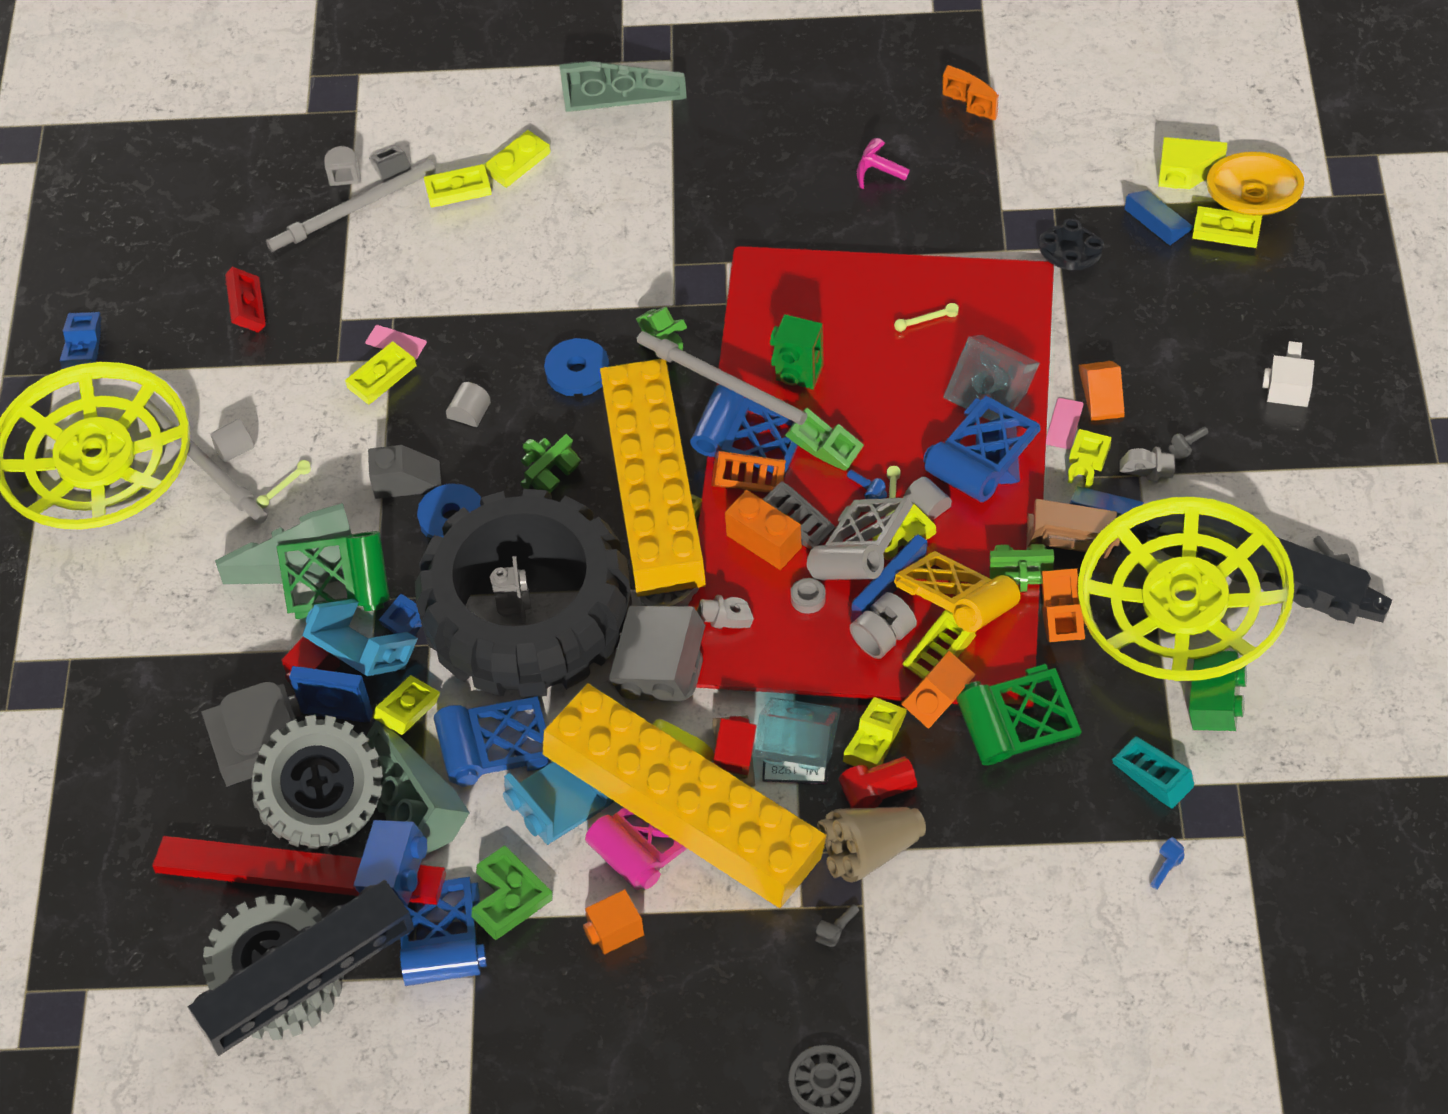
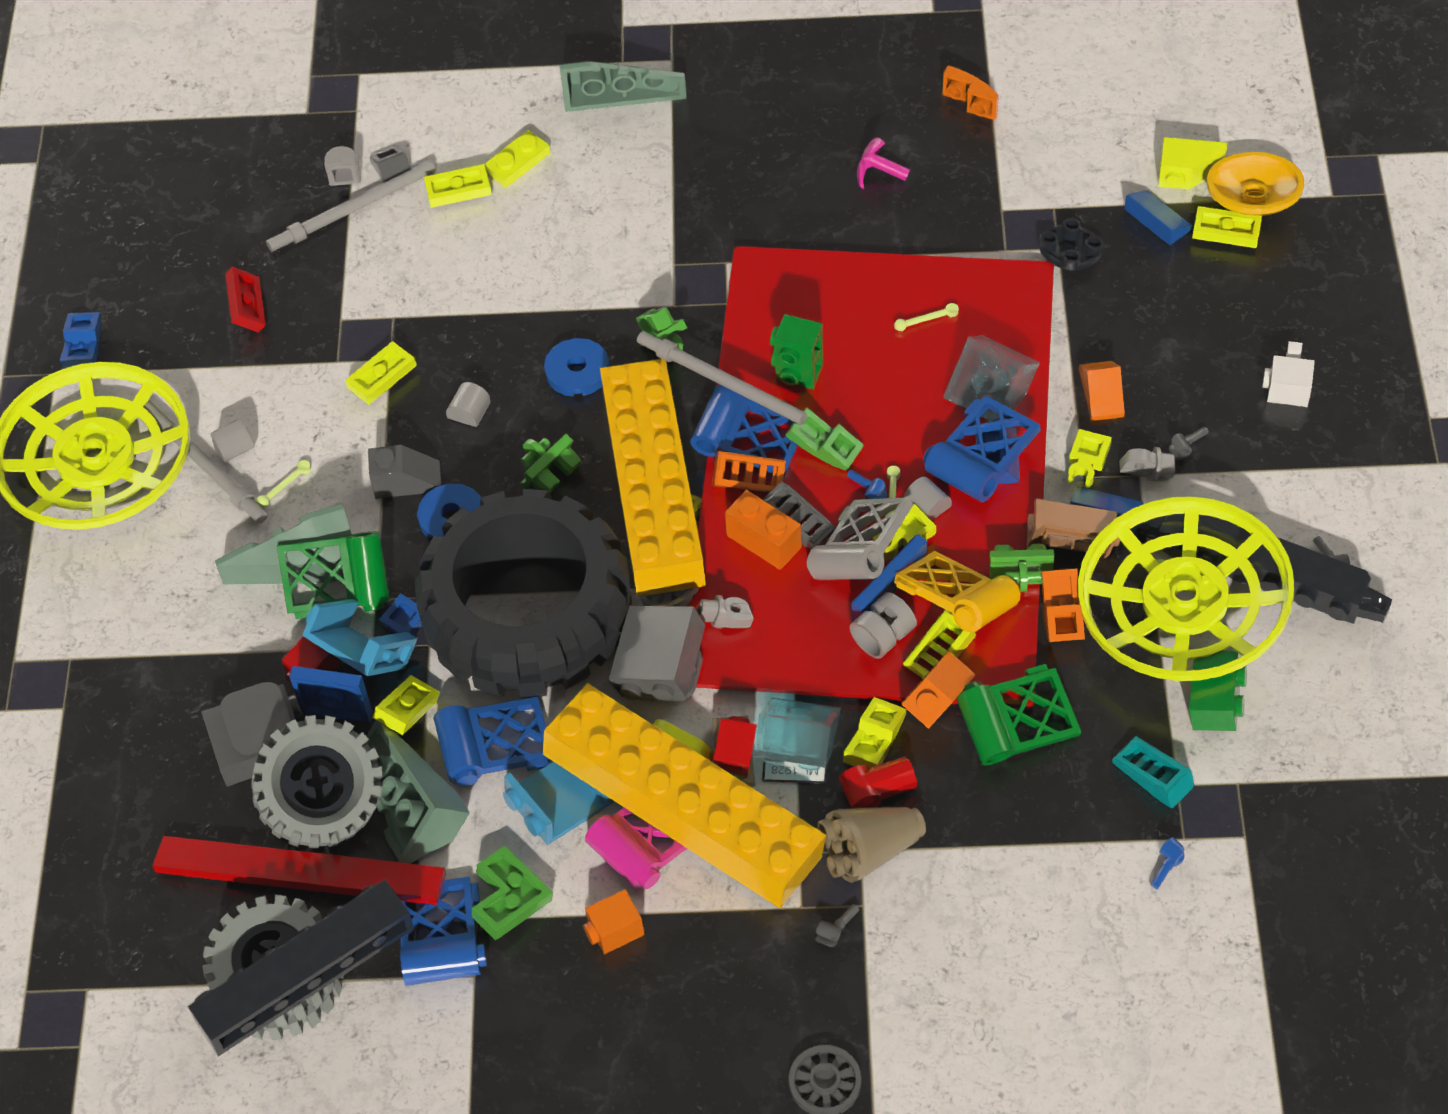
(382, 336): bright pink sticker -> none
(392, 854): blue brick -> none
(511, 591): light grey hinge -> none
(808, 595): light grey tile -> none
(1064, 423): bright pink sticker -> none

